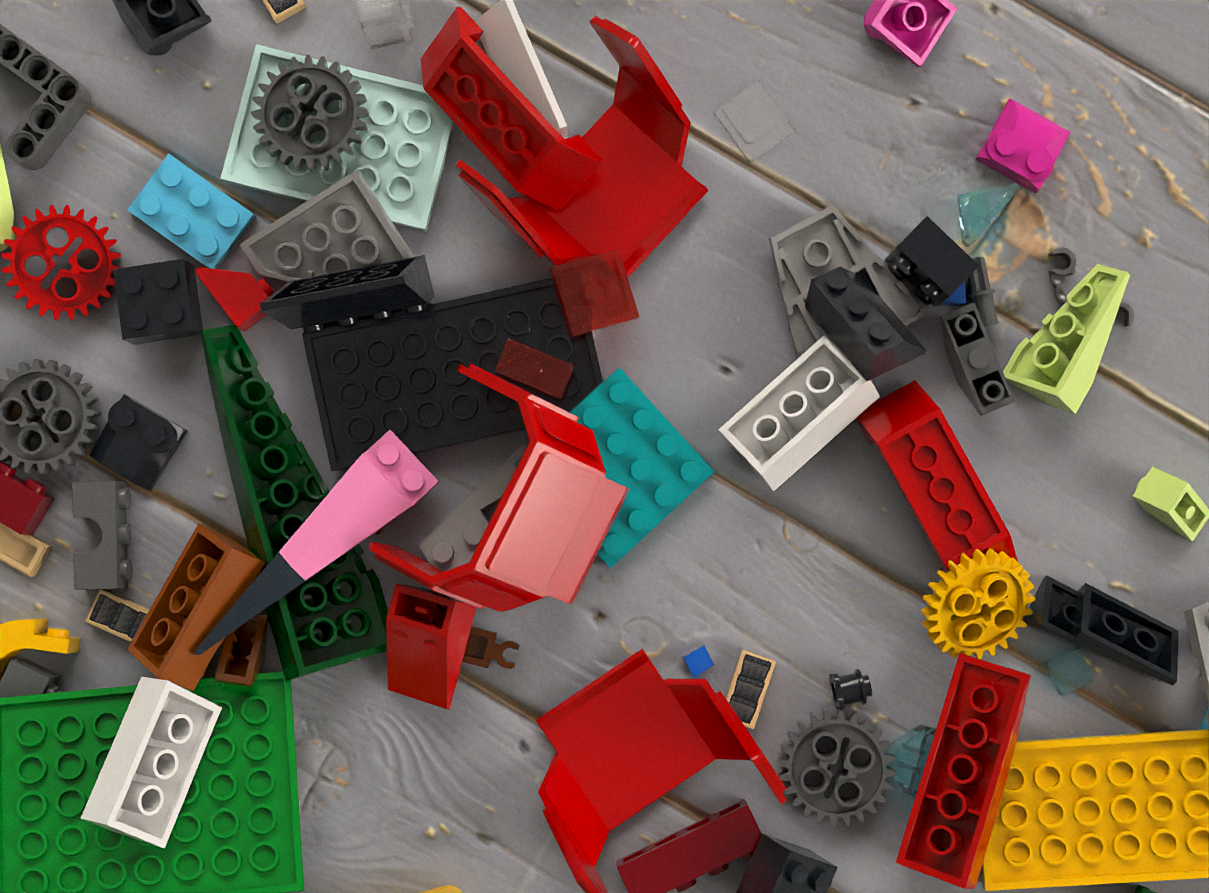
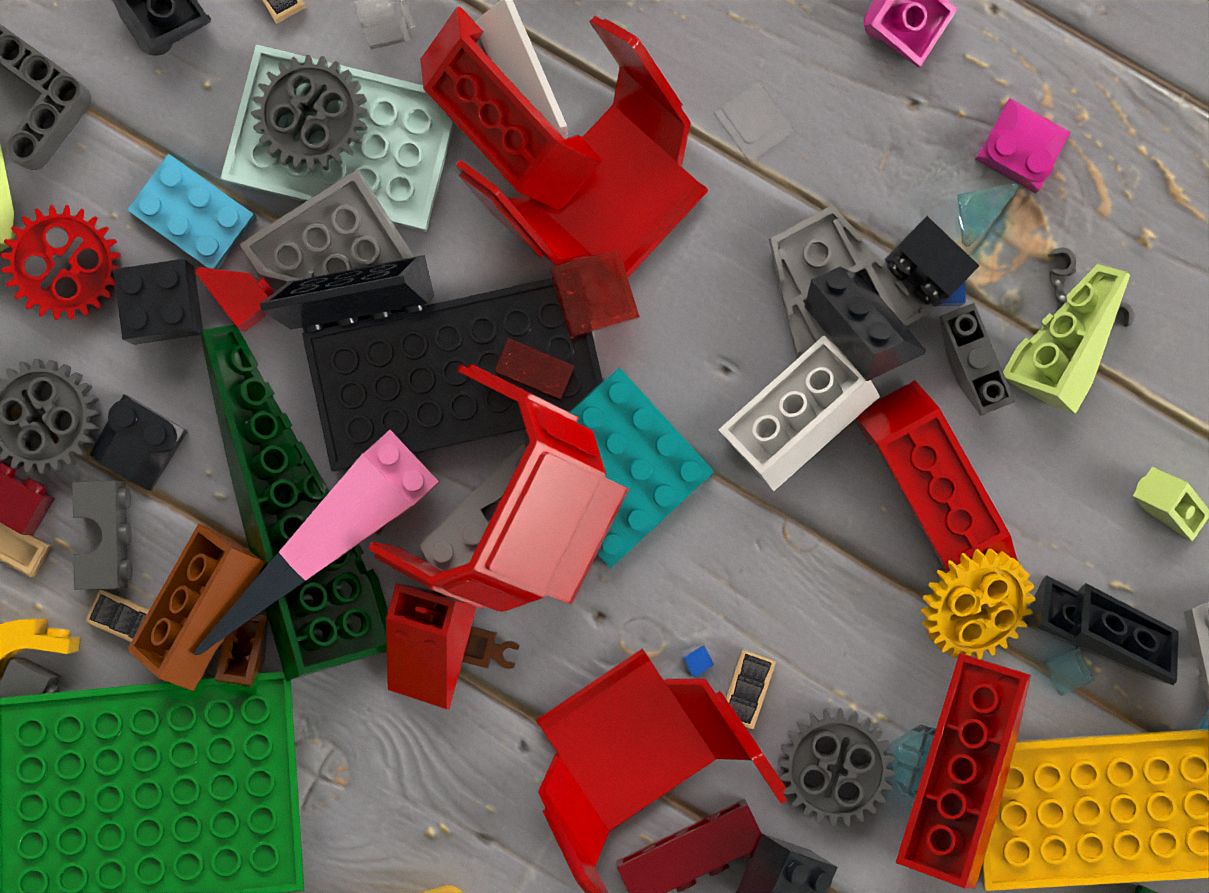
(152, 762): white slope -> none
(850, 689): black brick -> none
(982, 294): dark grey axle -> none

